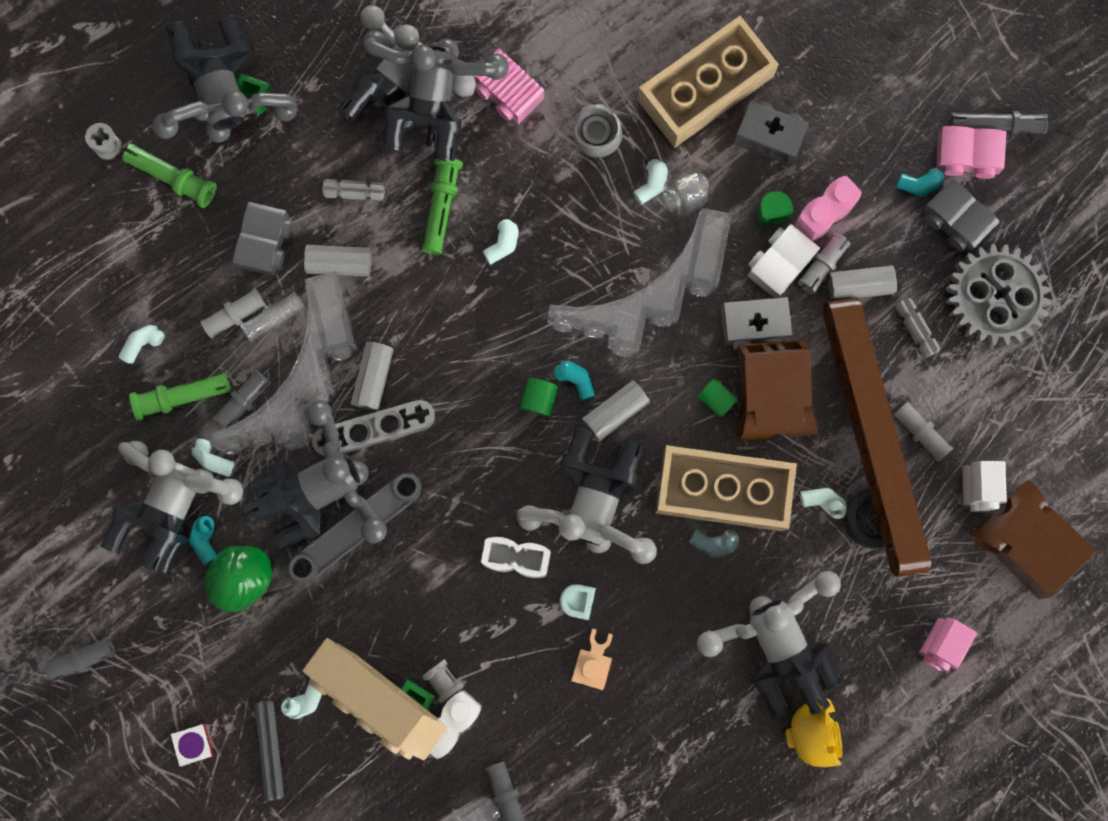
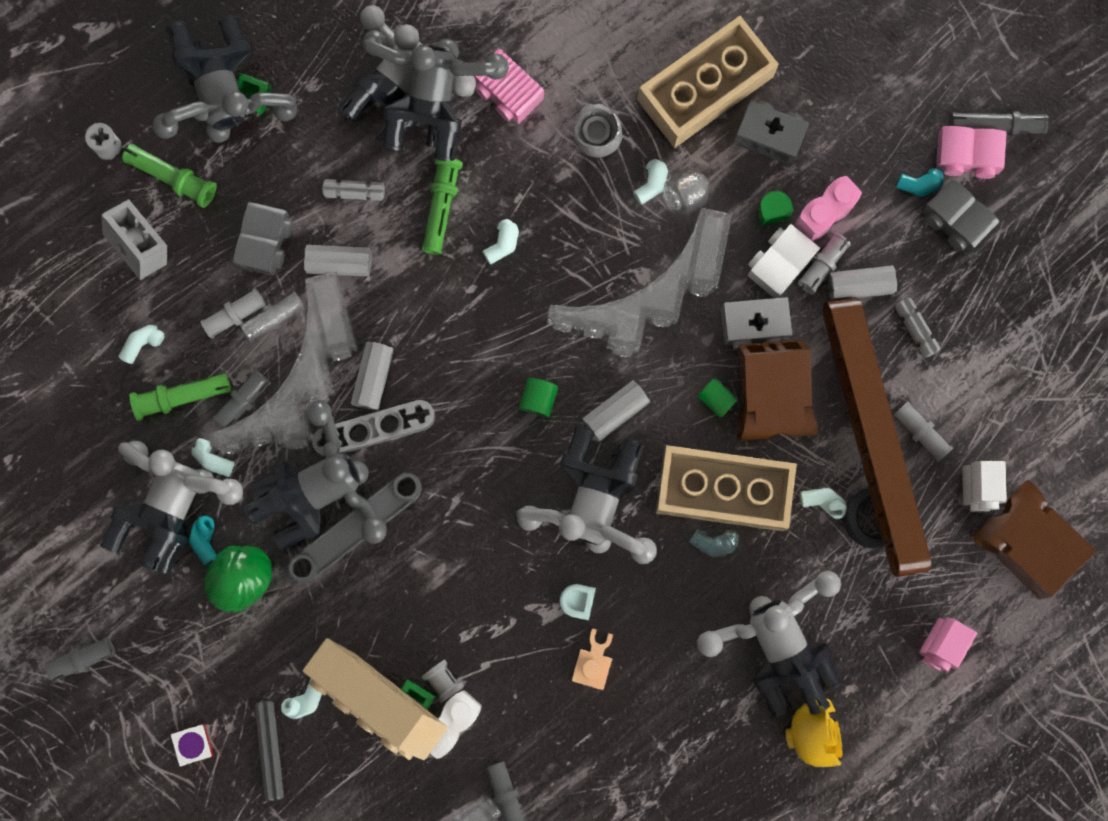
(134, 239): none -> light grey brick
(505, 556): white brick -> none
(579, 376): teal arm -> none
(1020, 279): light grey gear -> none

